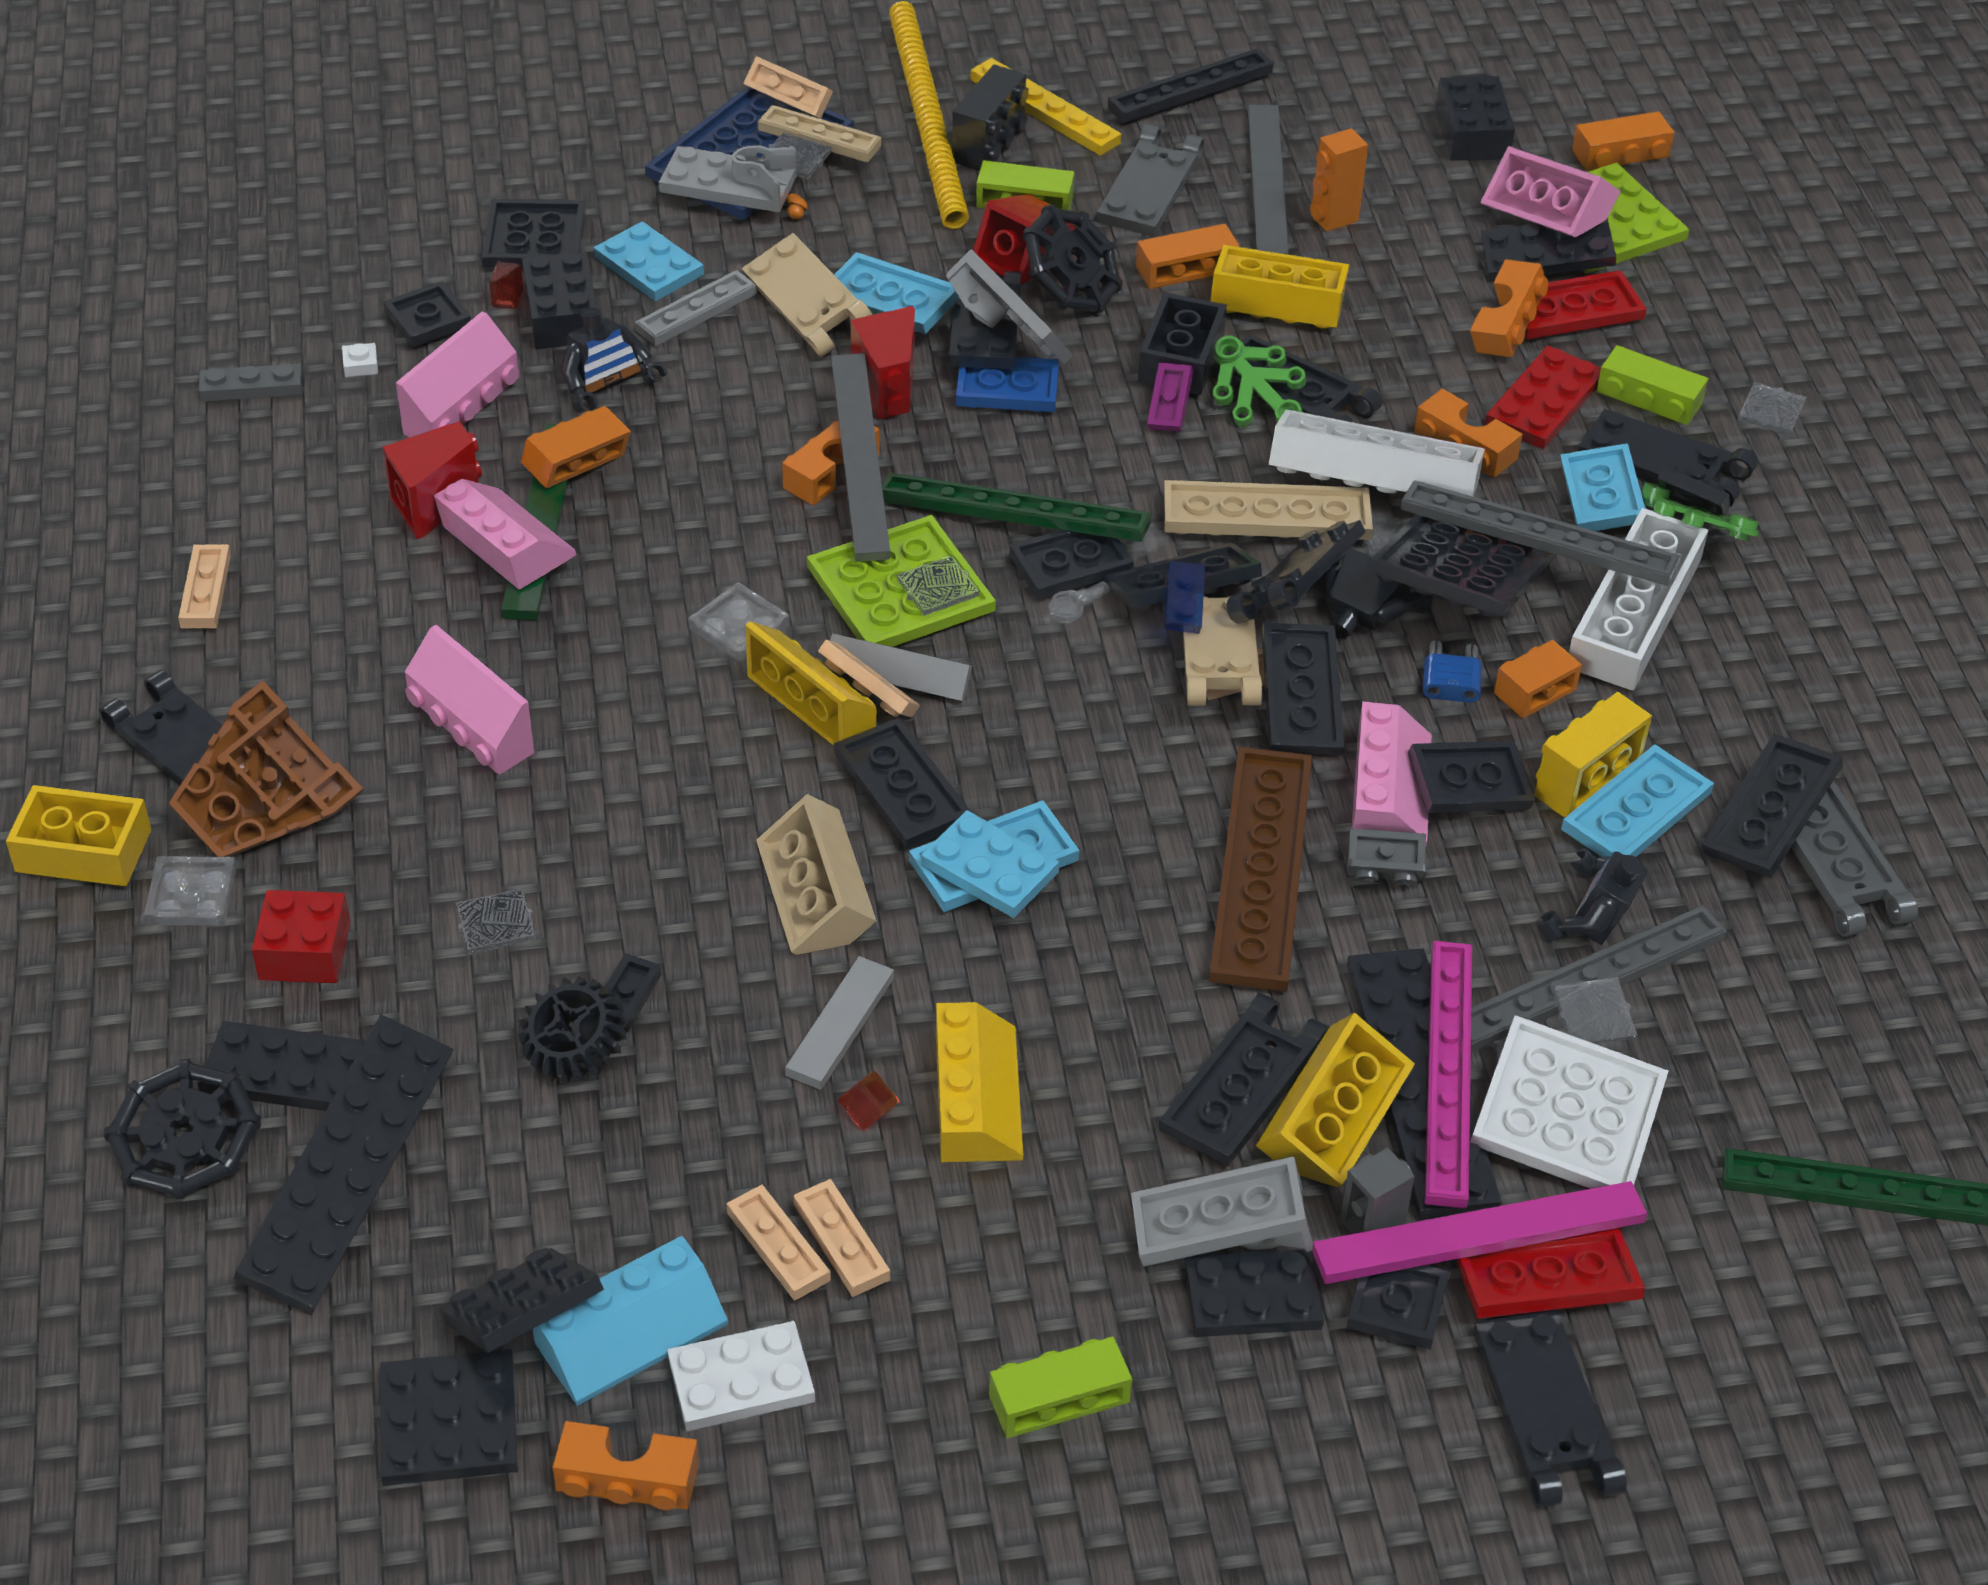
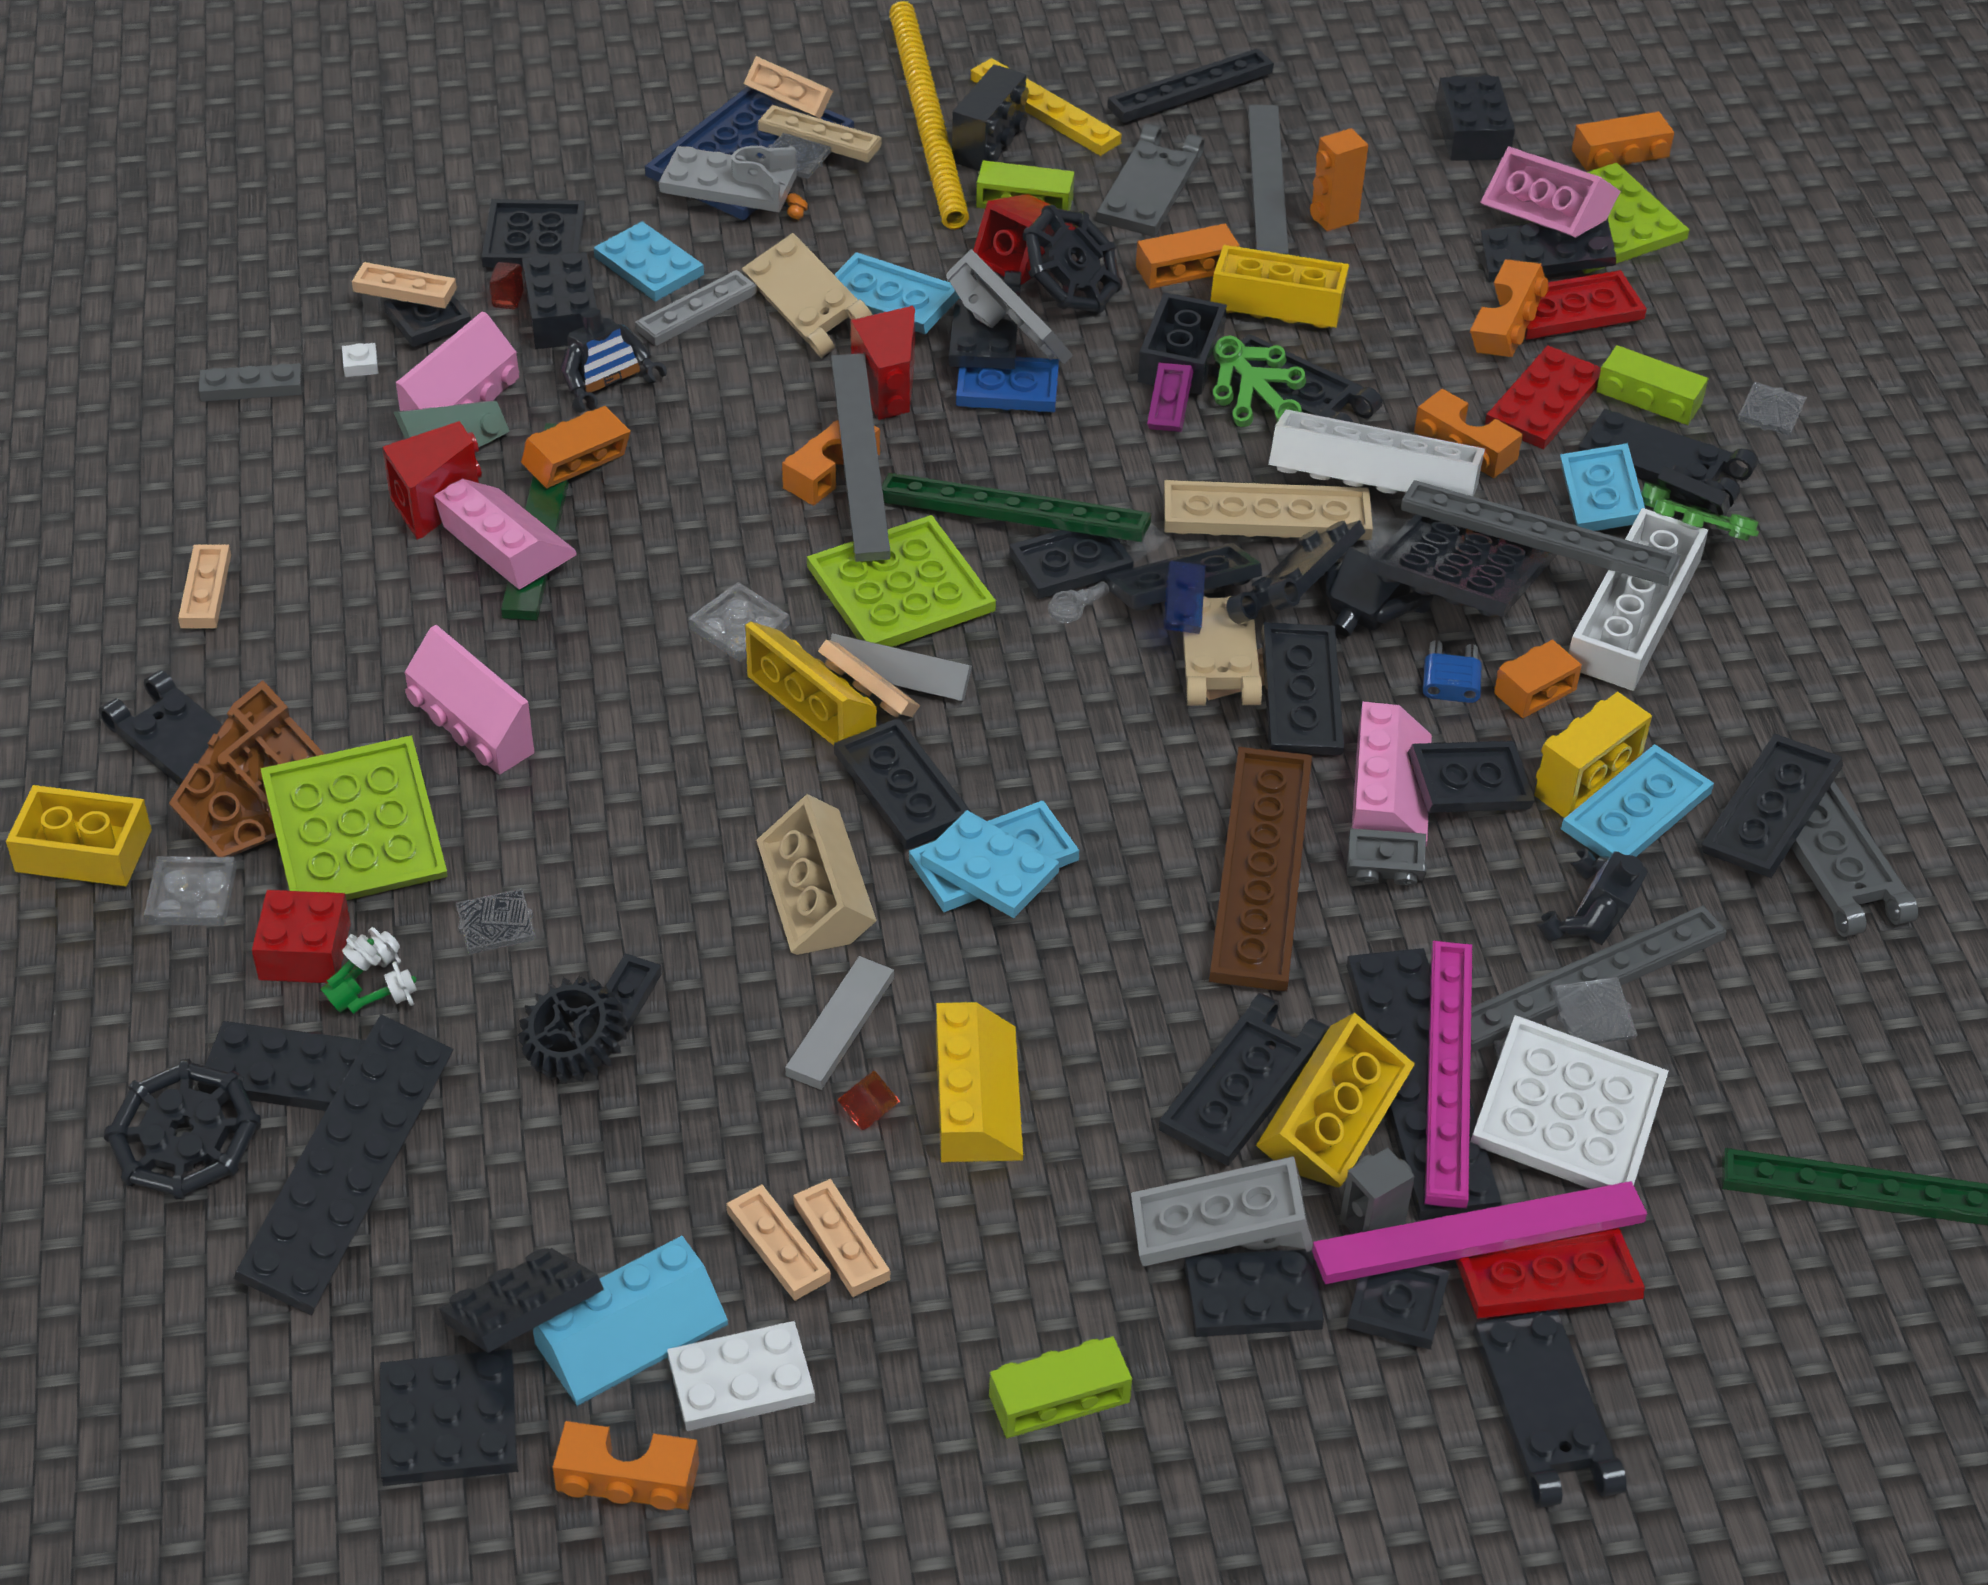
(355, 820): none -> lime plate
(362, 953): none -> plant
(404, 285): none -> light nougat plate
(480, 418): none -> sand green wing
(937, 585): clear piece -> none

